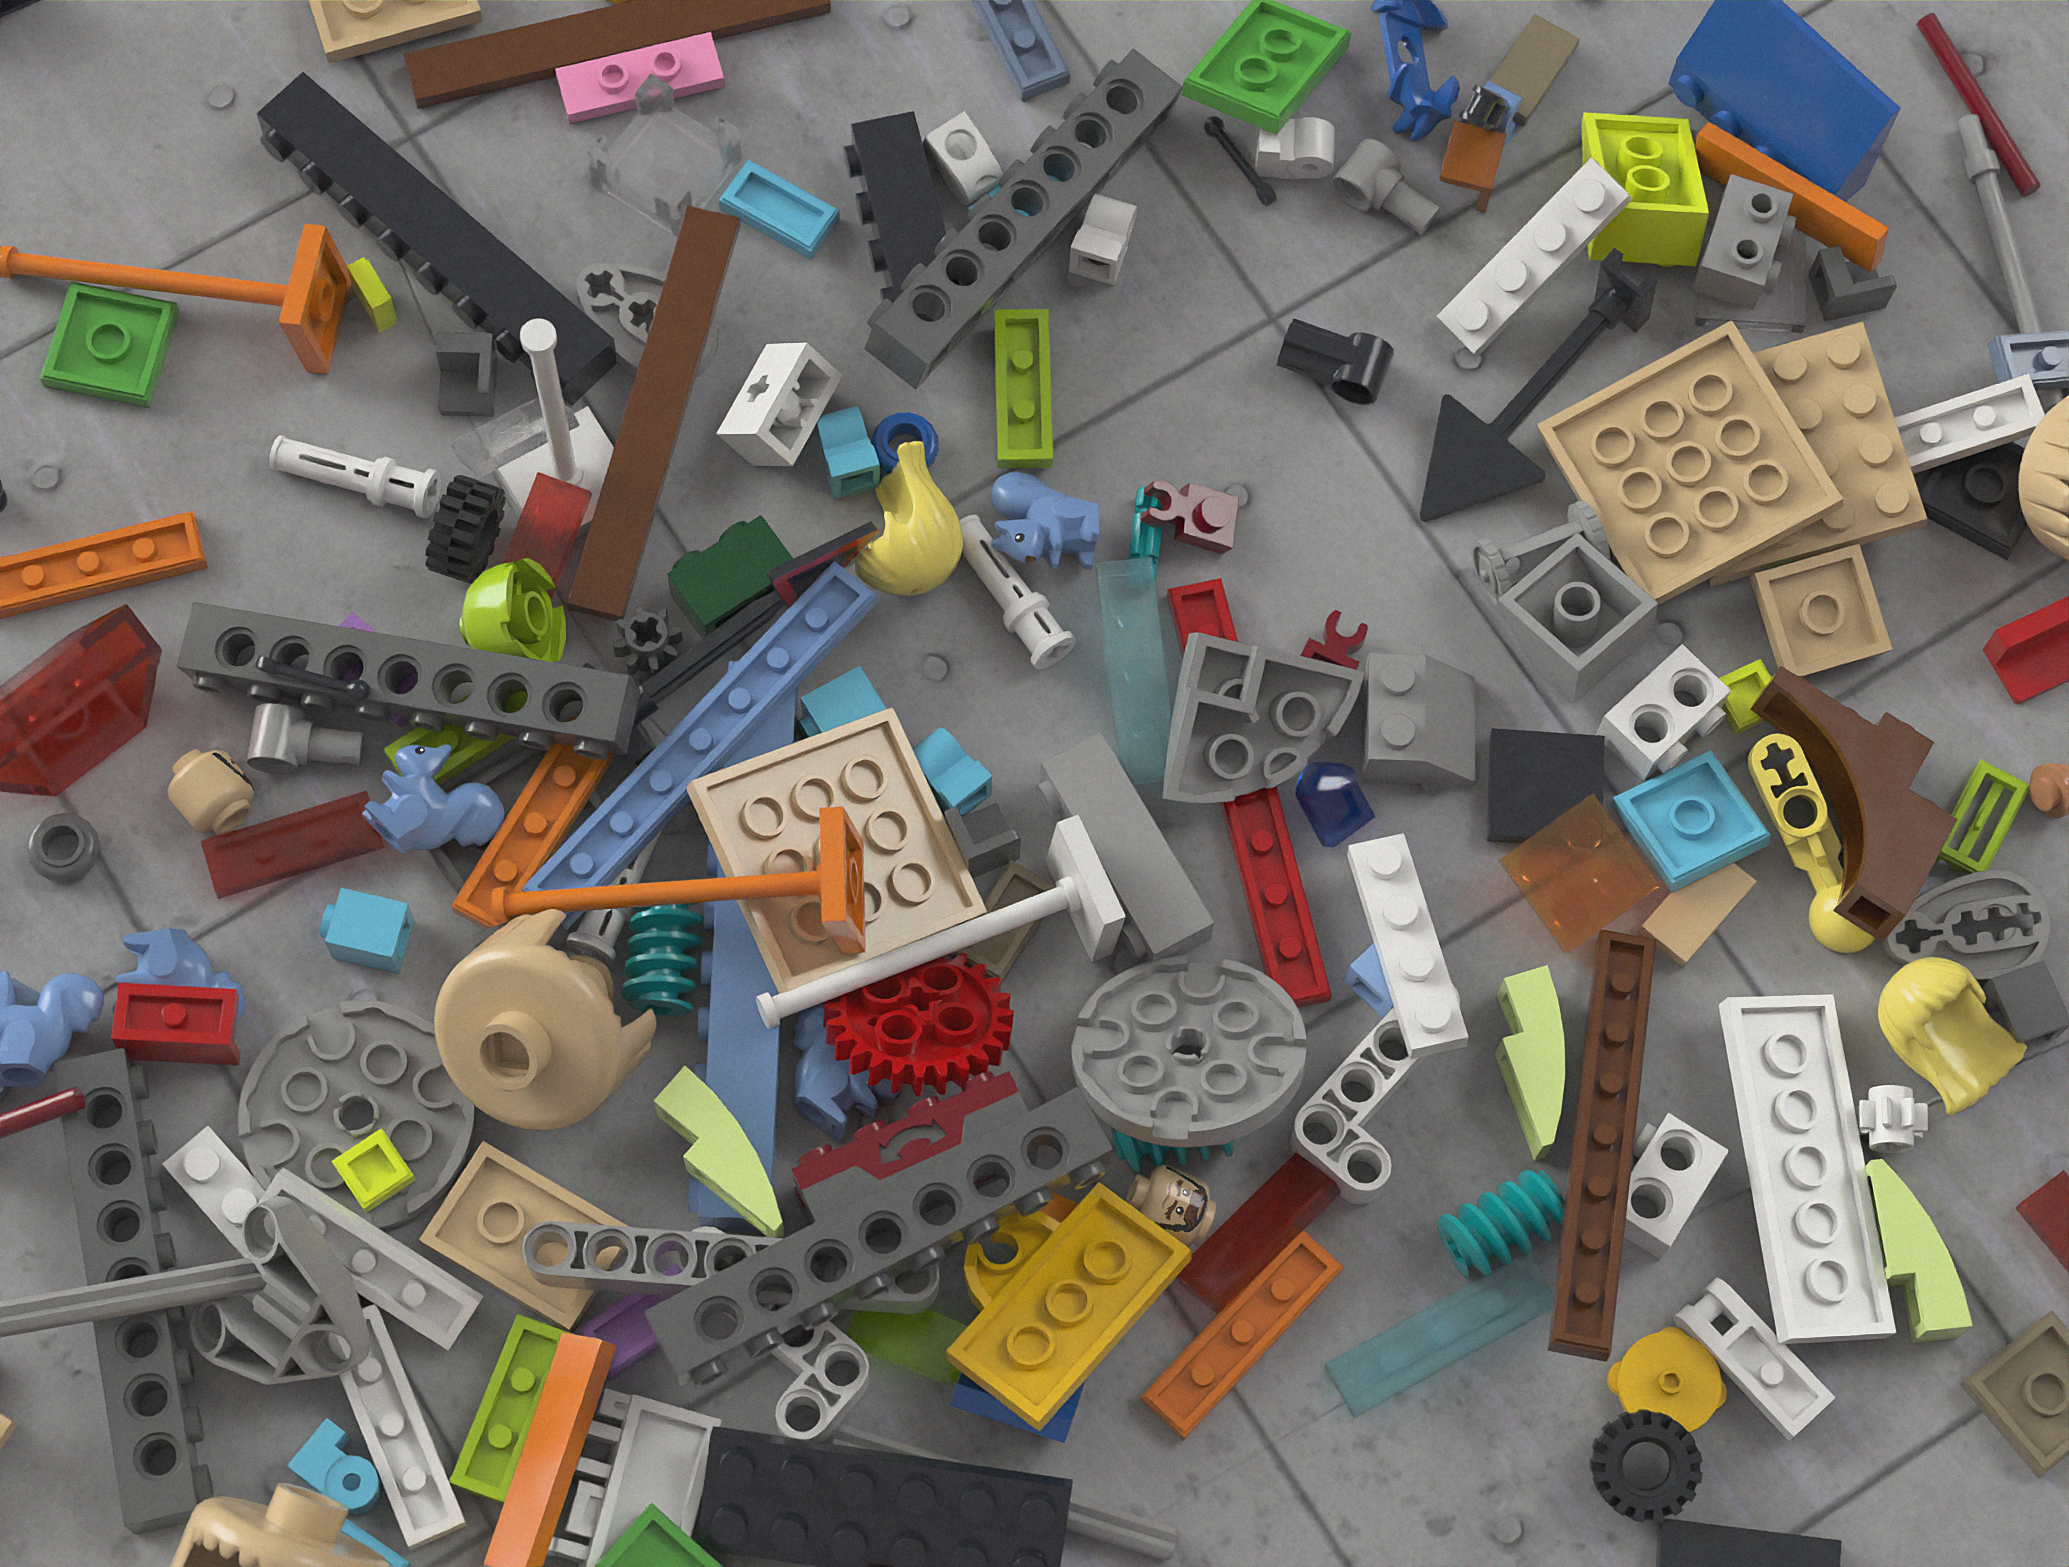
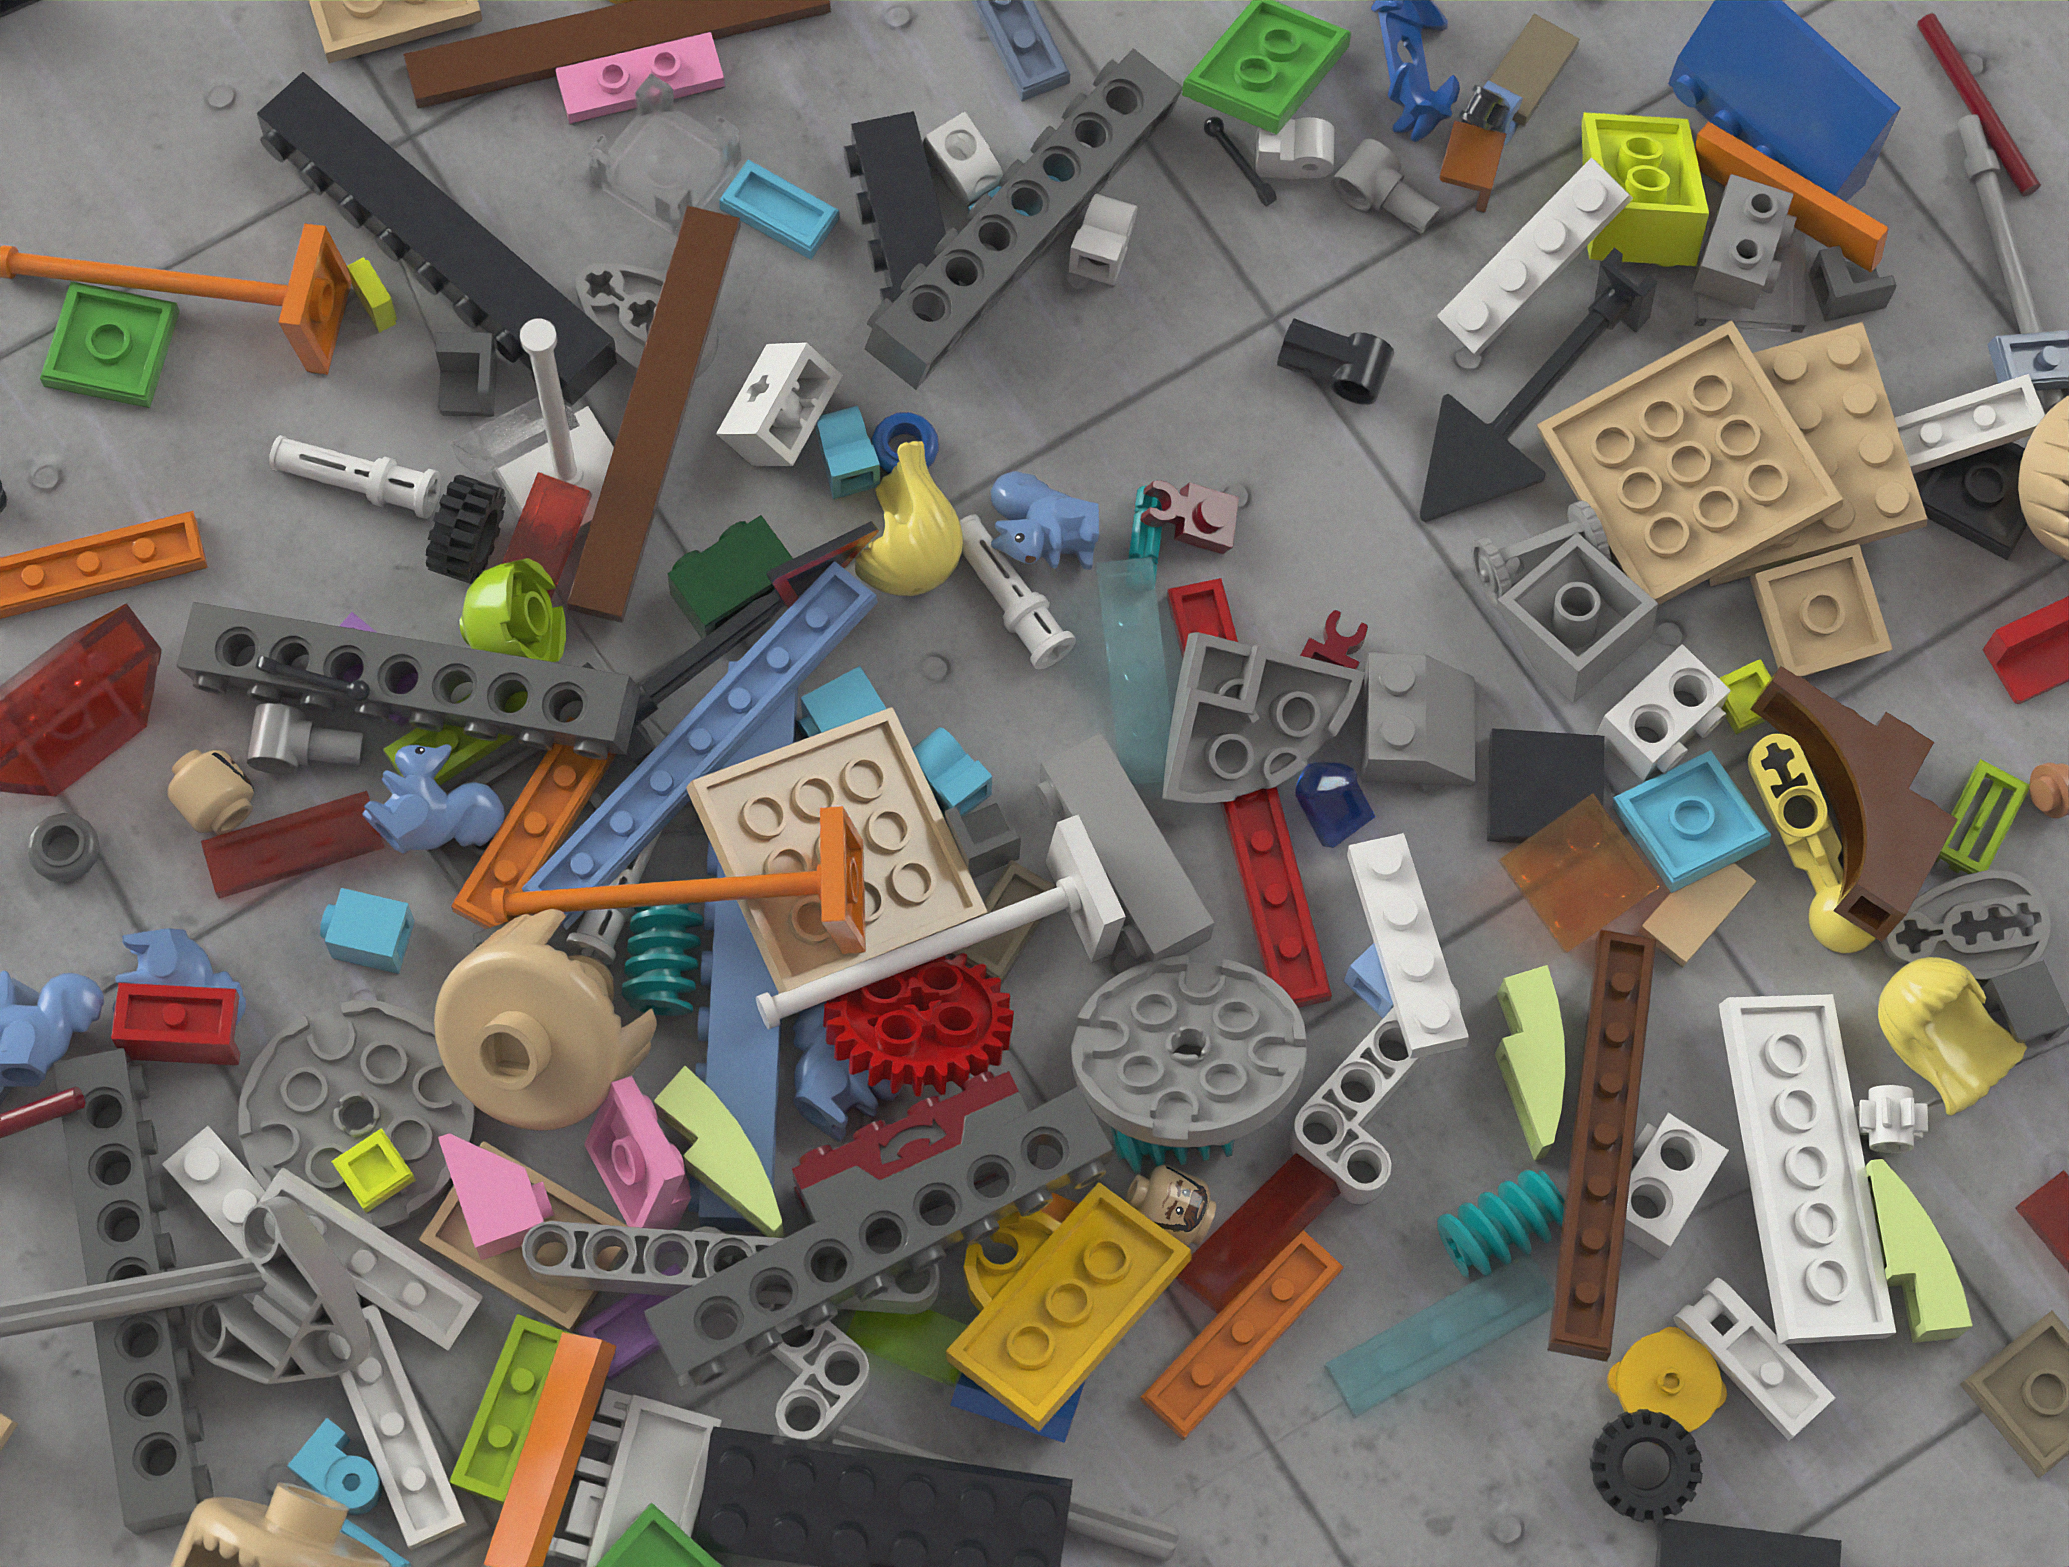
(494, 1196): none -> bright pink slope
(637, 1160): none -> bright pink plate
(644, 627): dark grey gear -> none
(1023, 388): lime plate -> none

